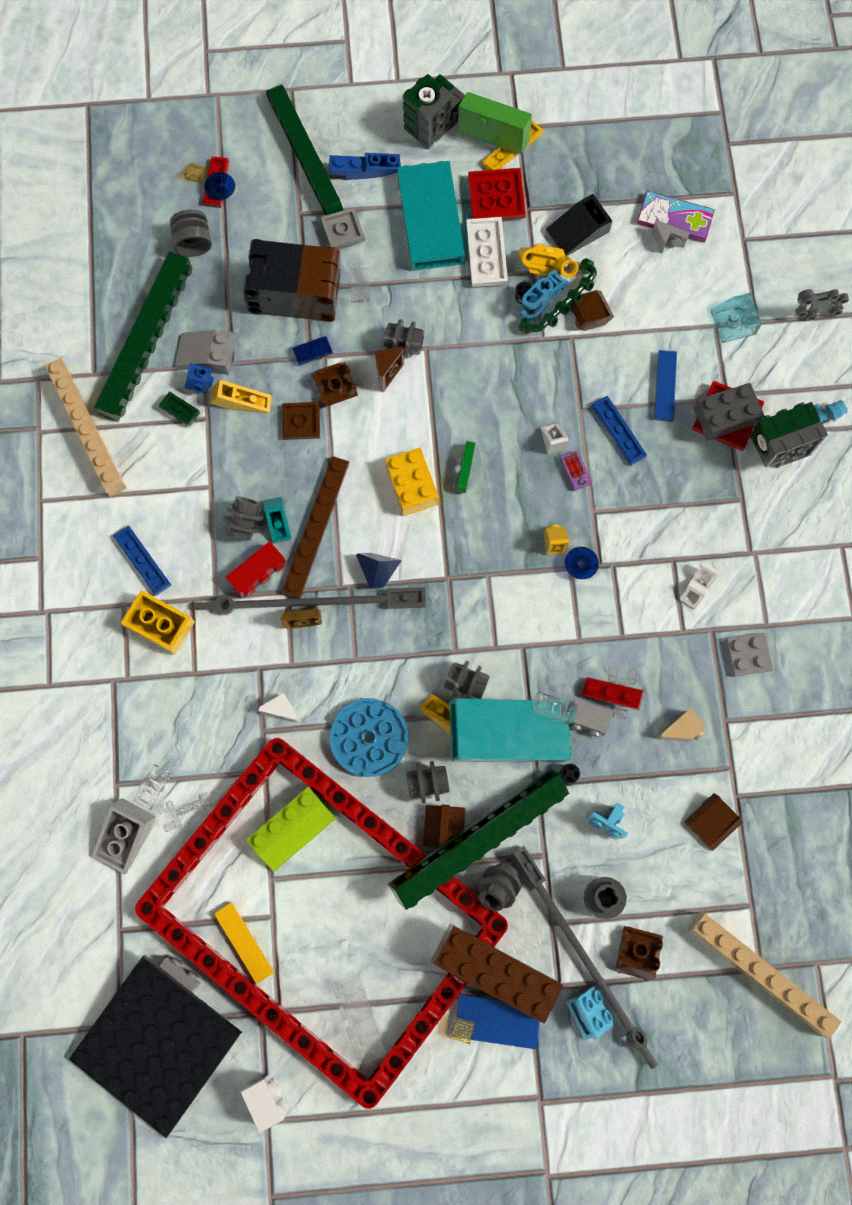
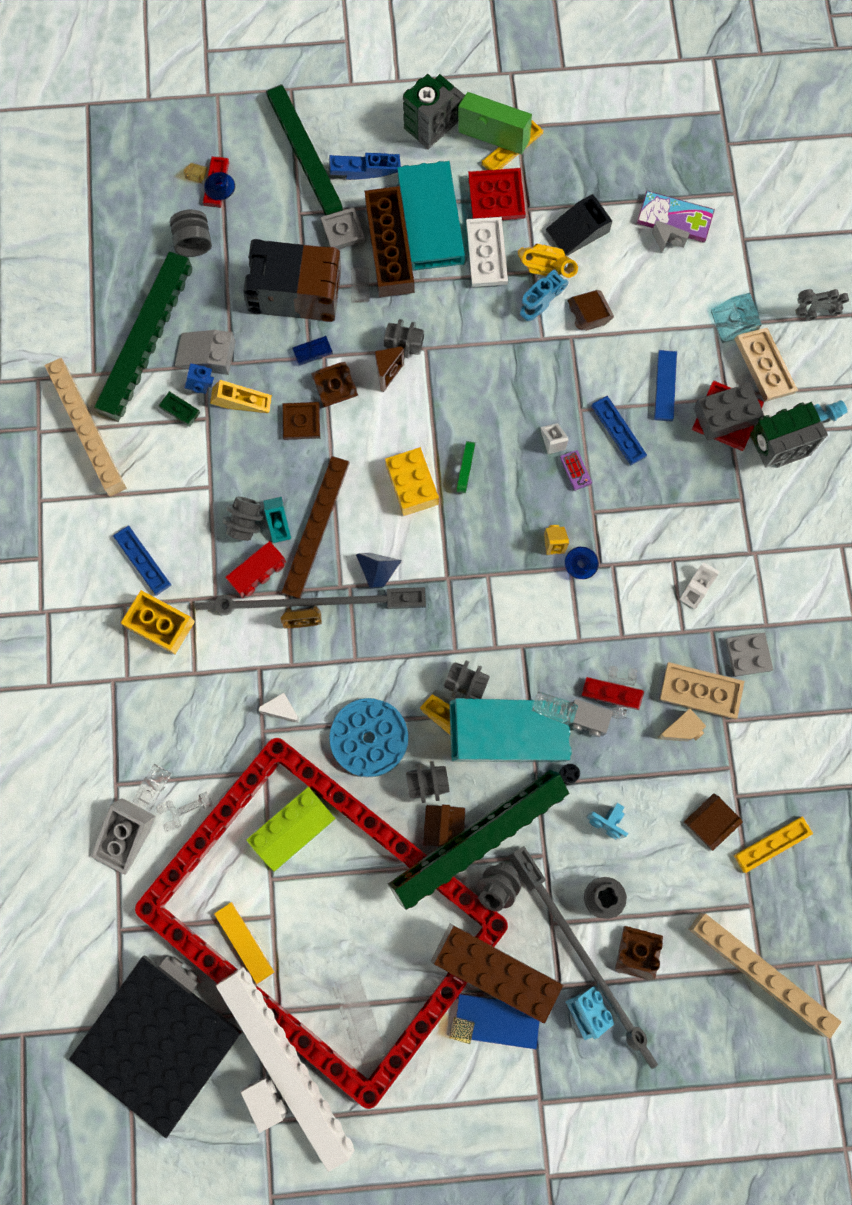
(286, 1069): none -> white brick
(389, 241): none -> reddish brown brick
(522, 288): black wheel -> none
(575, 295): dark green bar -> none
(701, 691): none -> tan plate
(765, 364): none -> tan plate
(773, 844): none -> yellow tile

